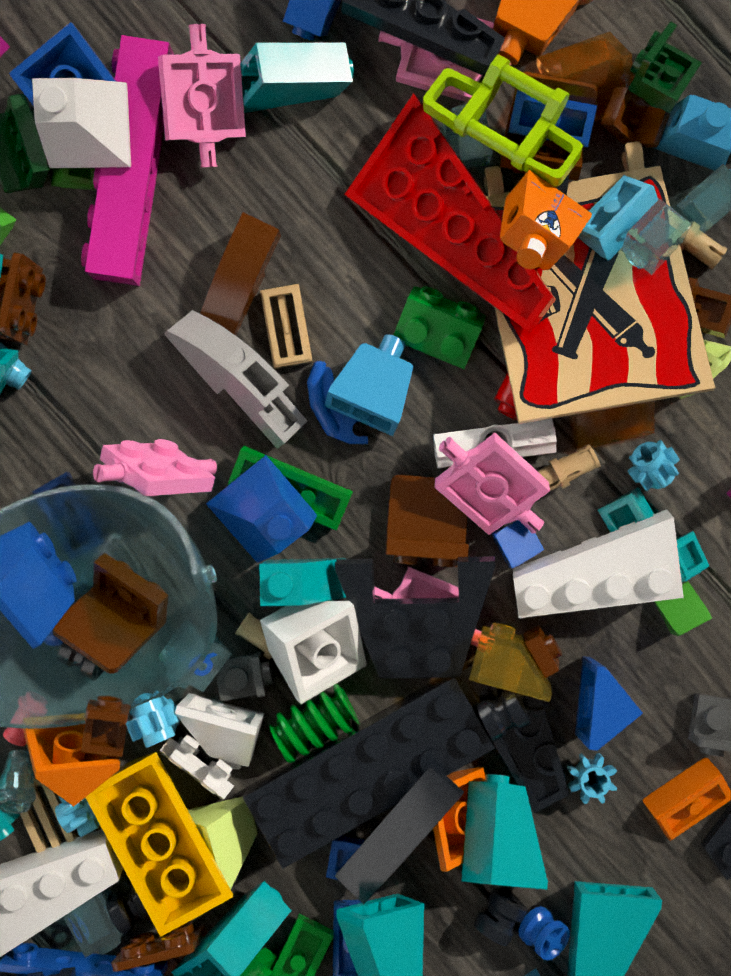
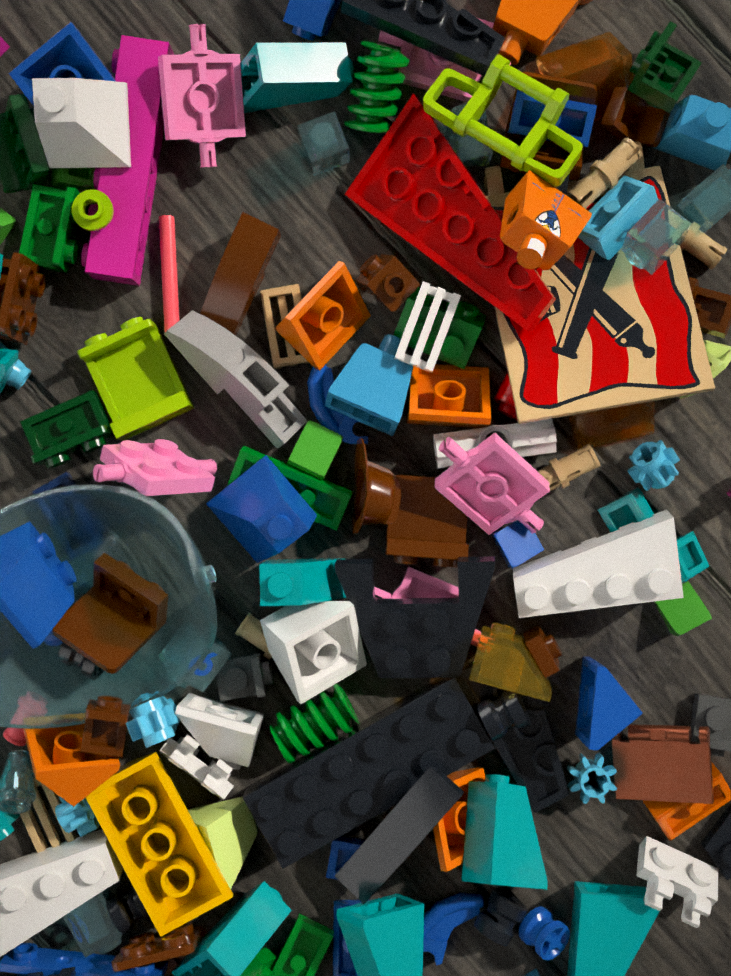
(51, 228): none -> green bracket
(66, 429): none -> dark green bracket
(101, 218): none -> lime plate
(135, 377): none -> lime panel
(169, 271): none -> coral bar
(315, 449): none -> bright green slope
(324, 143): none -> clear light blue brick
(325, 317): none -> orange slope
(376, 492): none -> reddish brown piece
(377, 88): none -> green piece
(387, 280): none -> reddish brown bracket
(439, 294): none -> white tile
(444, 917): none -> blue piece
(450, 397): none -> orange slope
(605, 173): none -> tan pin
(663, 764): none -> copper piece
(678, 873): none -> white plate

